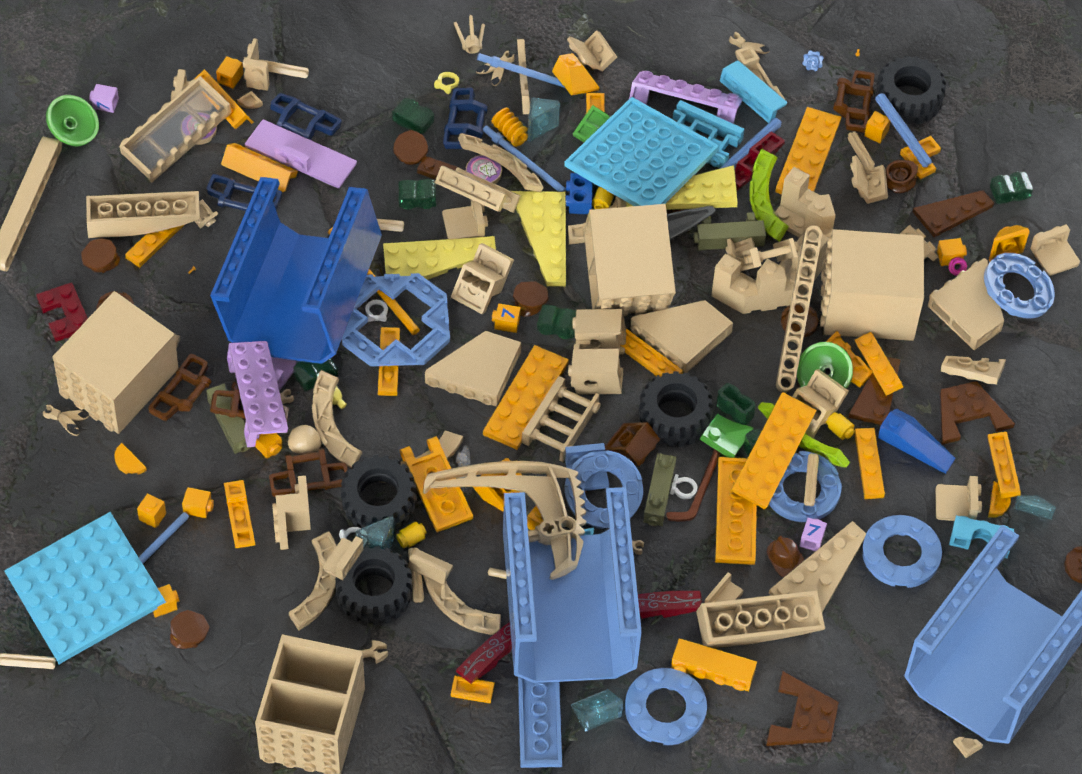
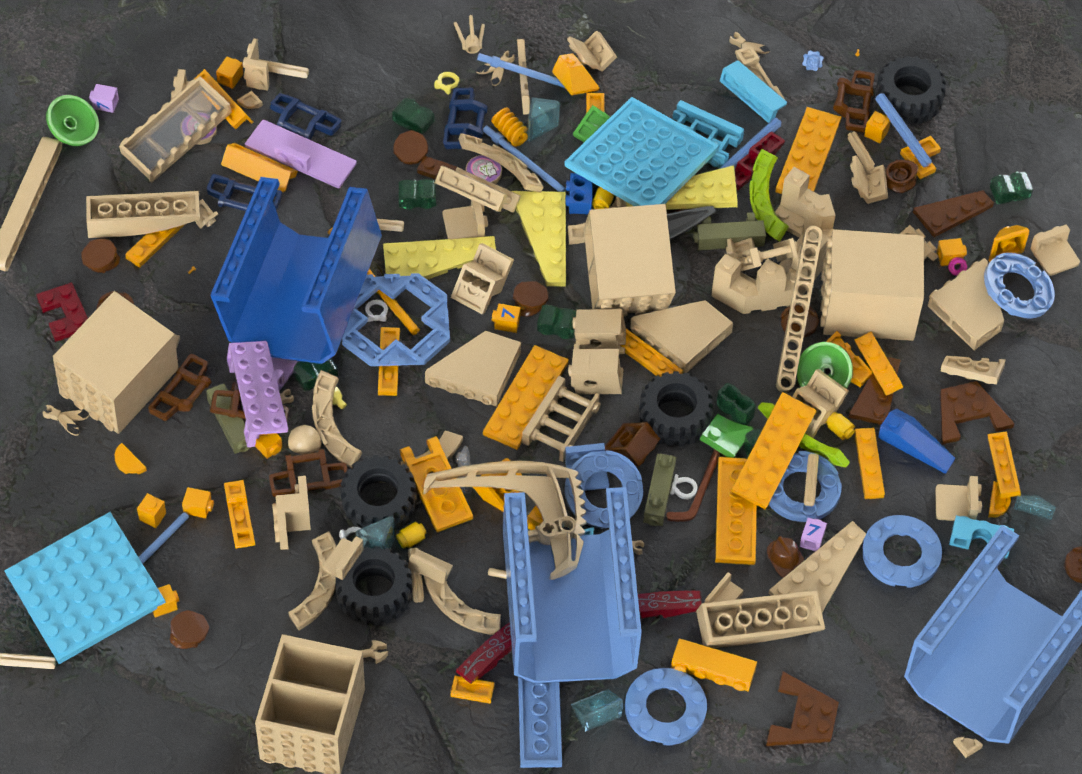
(646, 81): lavender bracket -> none

